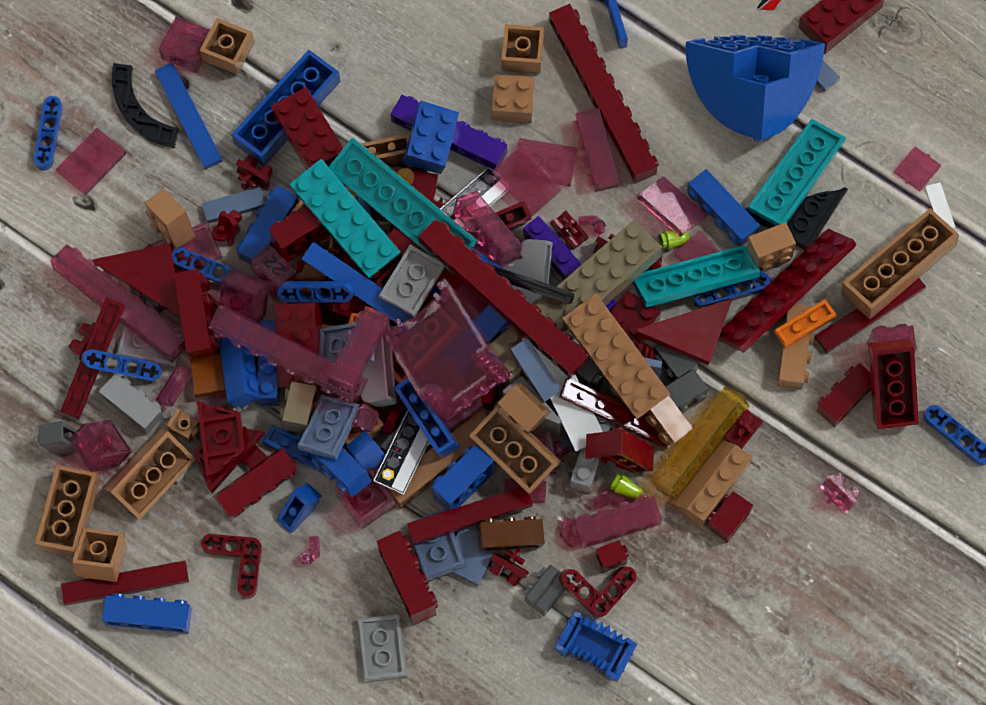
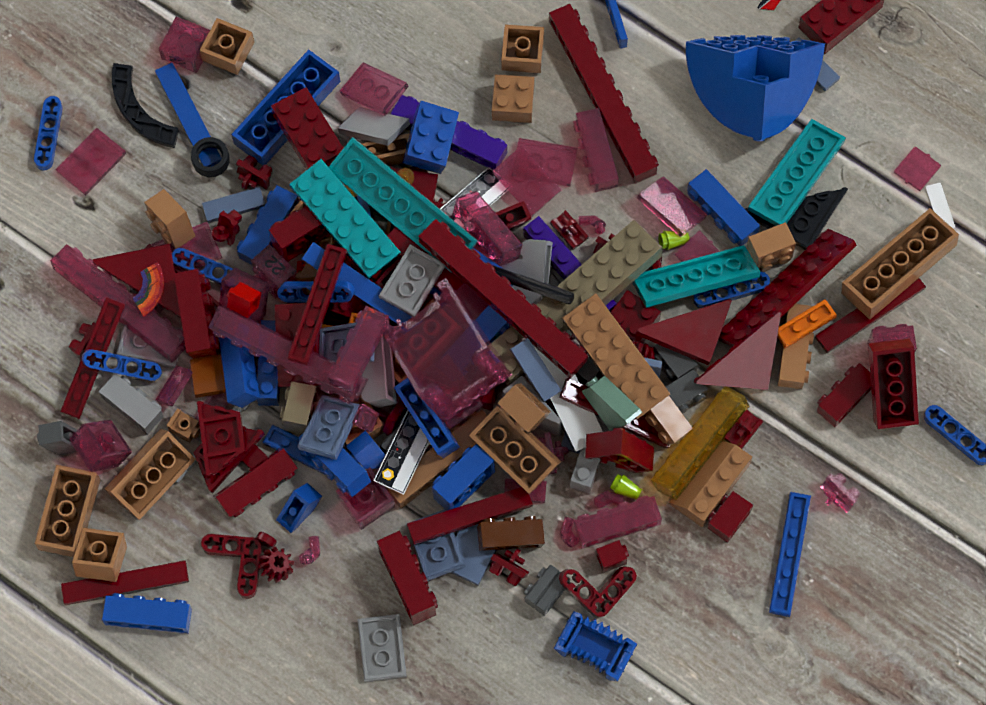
(151, 289): none -> tile
(210, 142): none -> black tyre
(243, 299): none -> red brick
(266, 540): none -> dark red tile
(270, 558): none -> dark red gear
(317, 304): none -> dark red tile
(373, 126): none -> light grey tile
(374, 88): none -> clear pink tile
(610, 403): none -> sand green slope
(747, 362): none -> dark red tile
(790, 554): none -> blue tile

